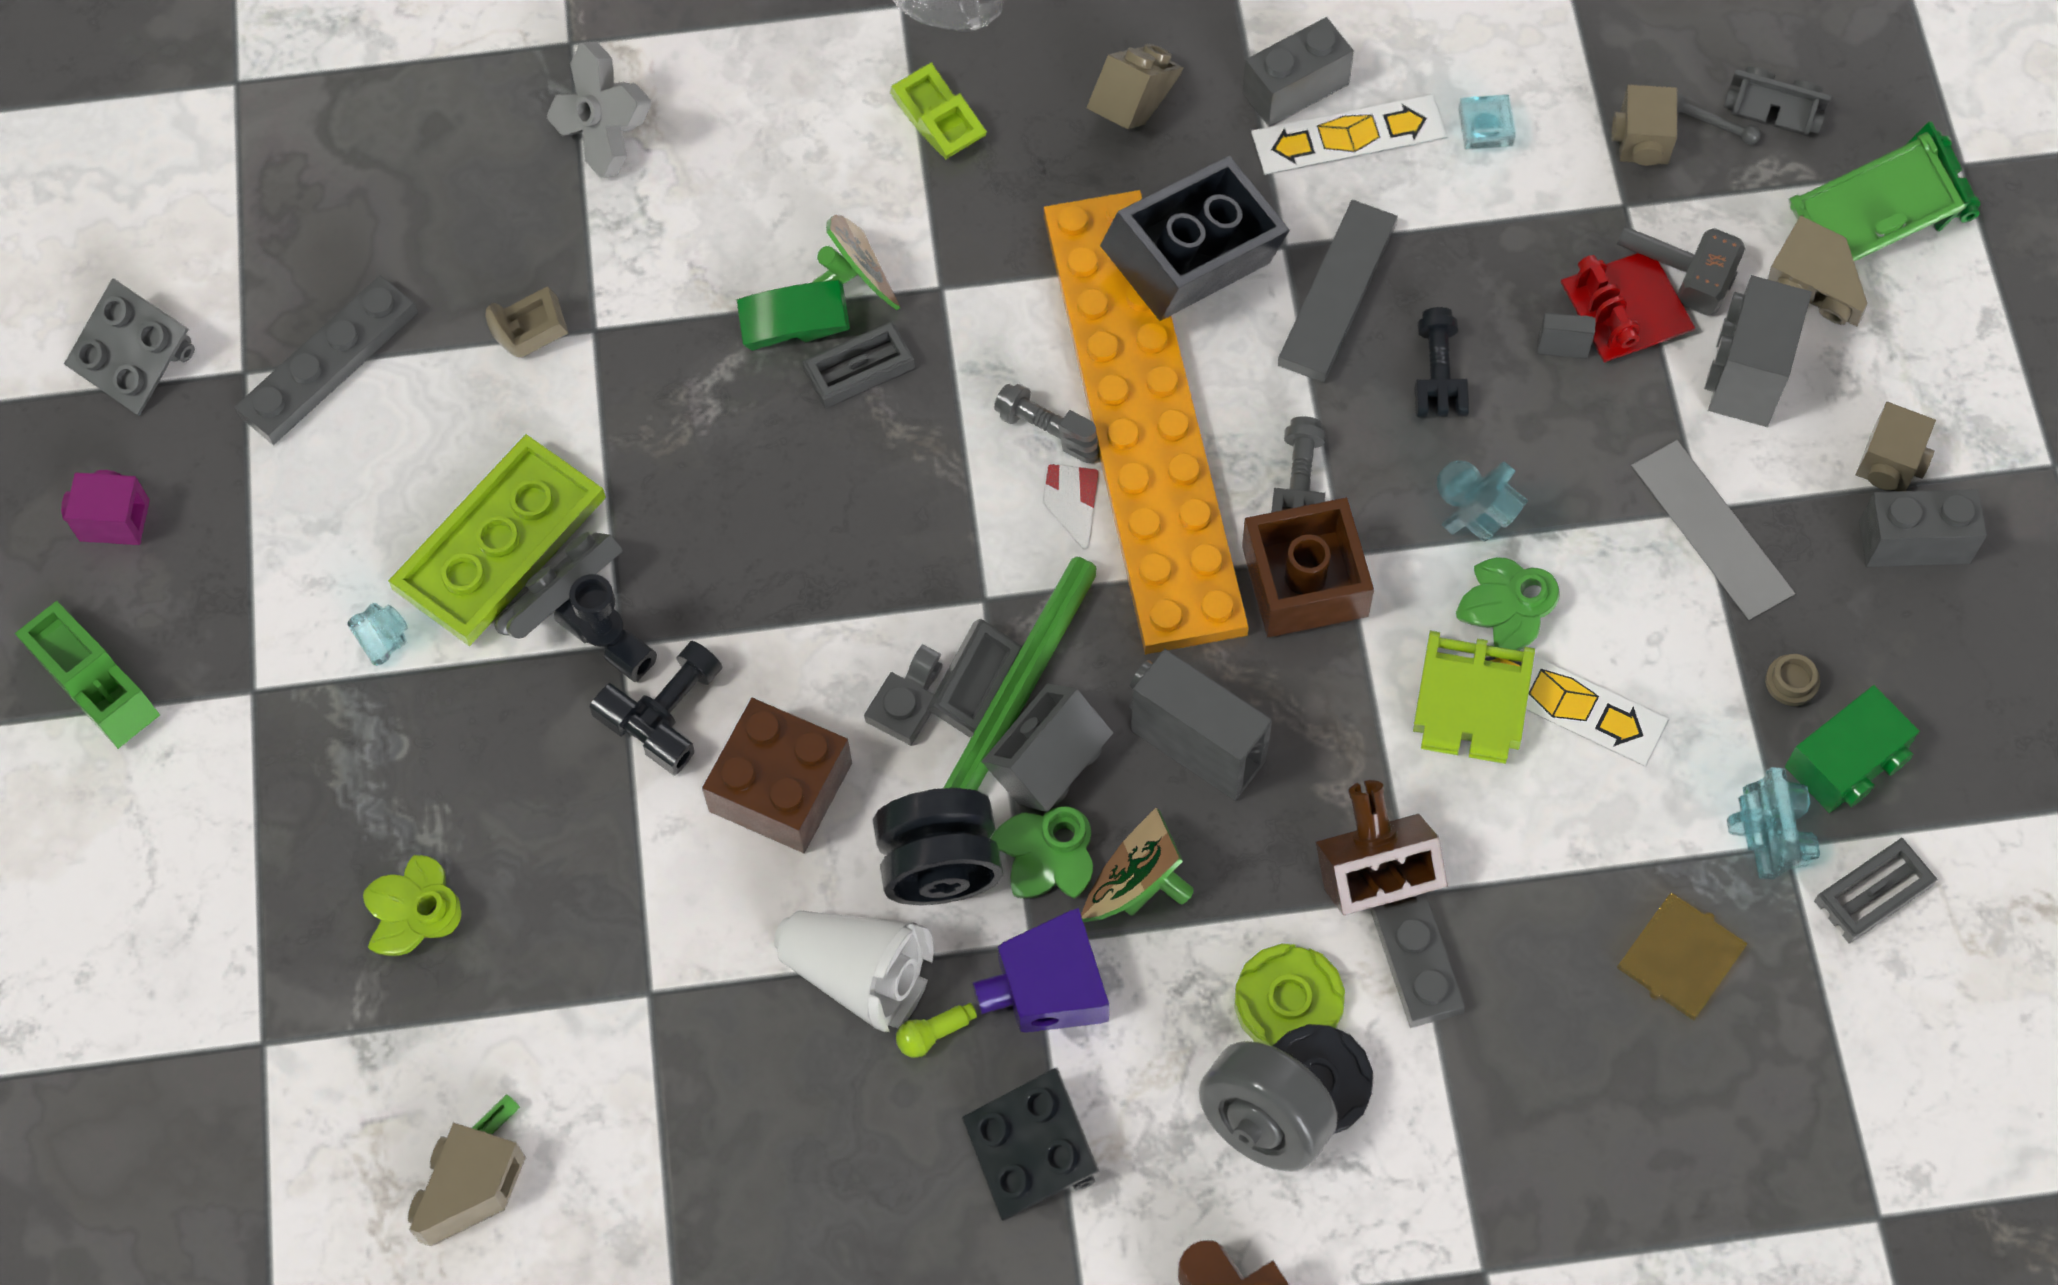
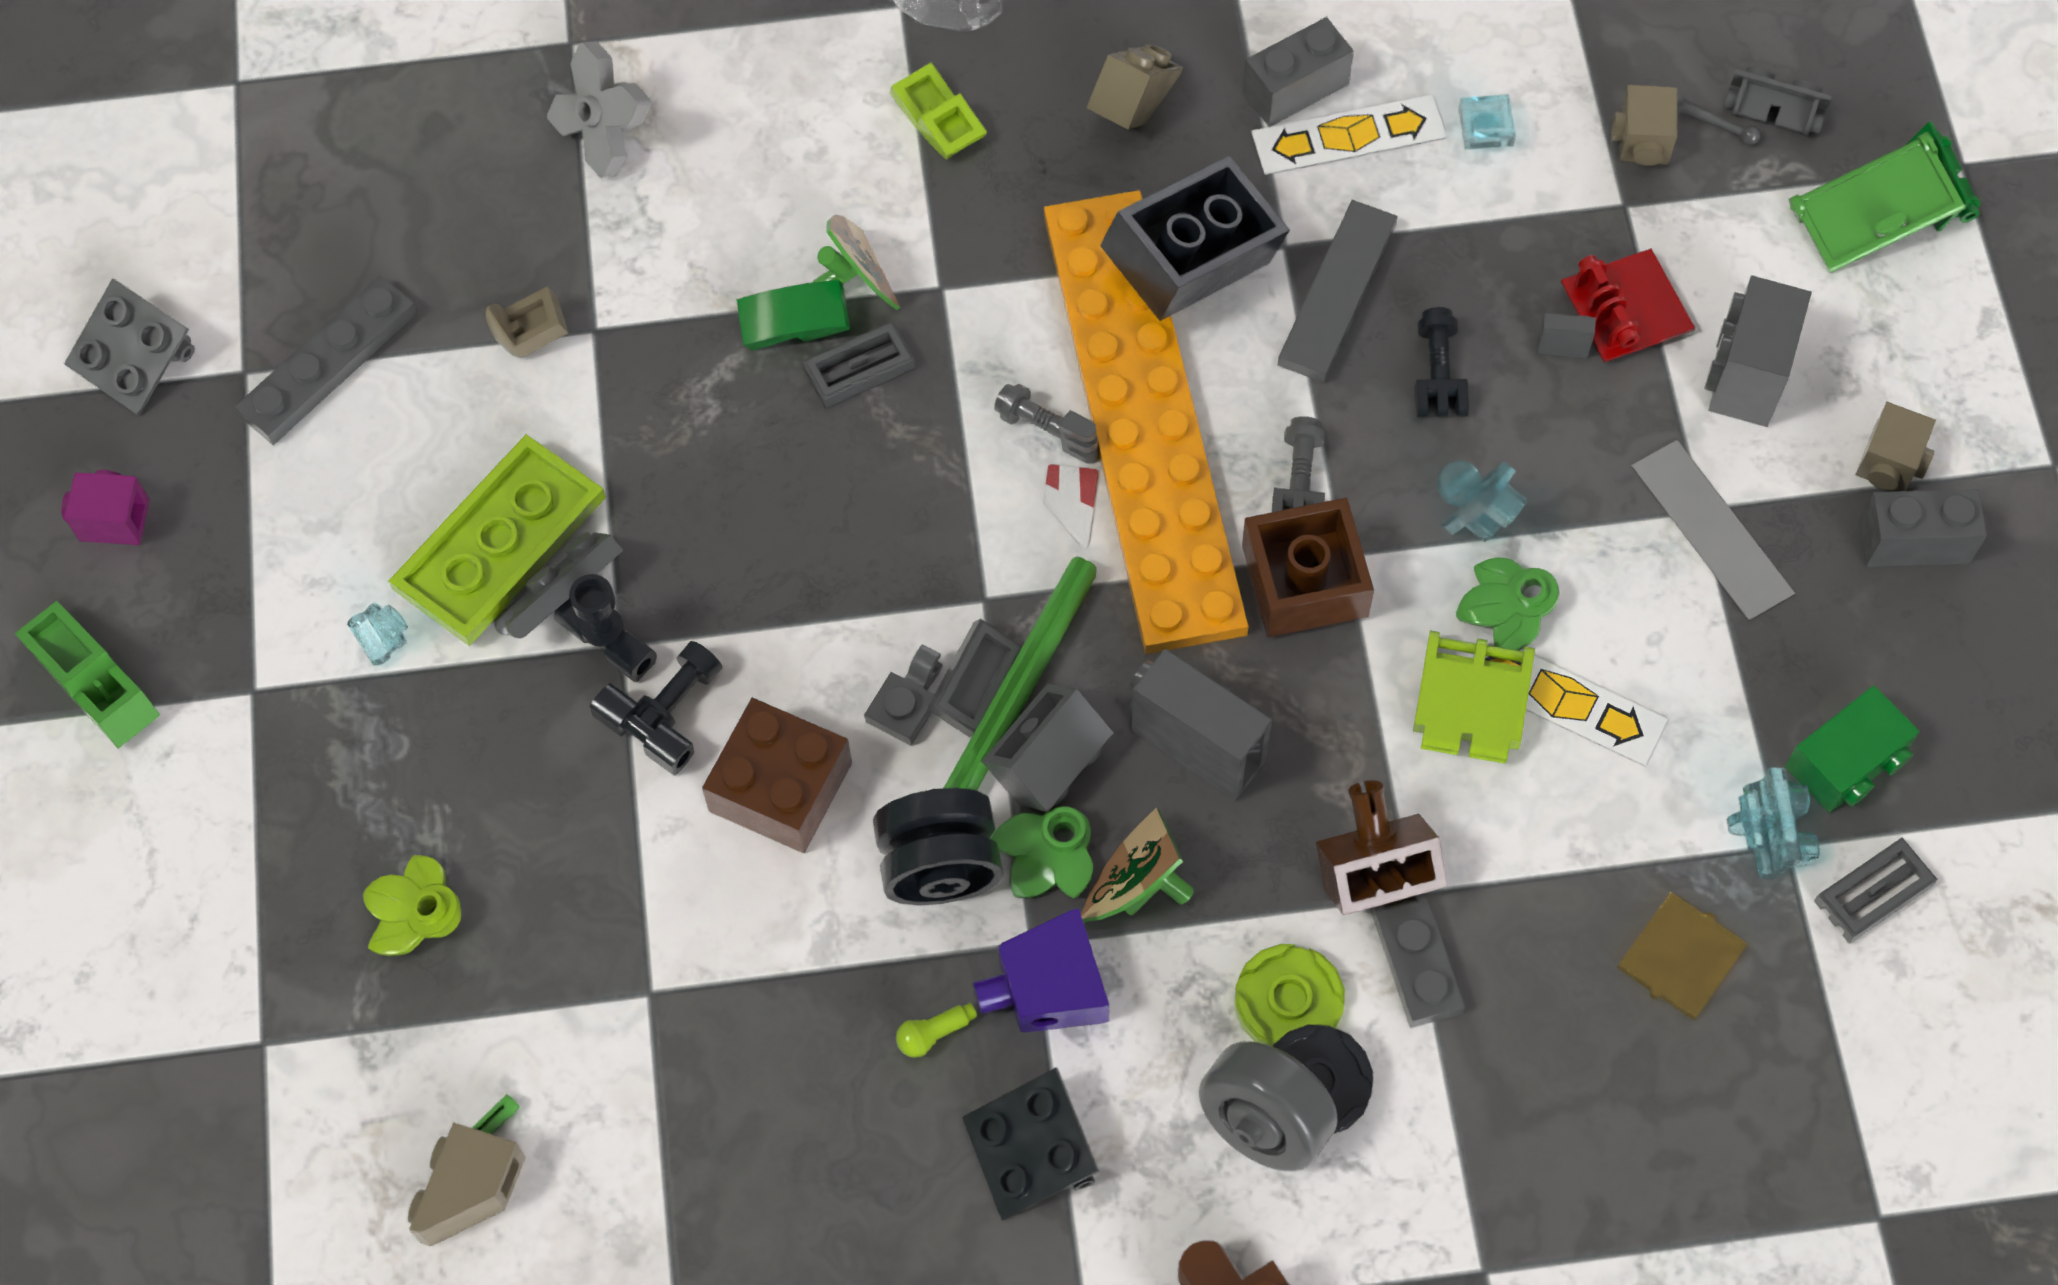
(859, 962): white cone -> none
(1708, 271): dark grey piece -> none
(1792, 679): dark tan plate -> none
(1823, 264): dark tan slope -> none

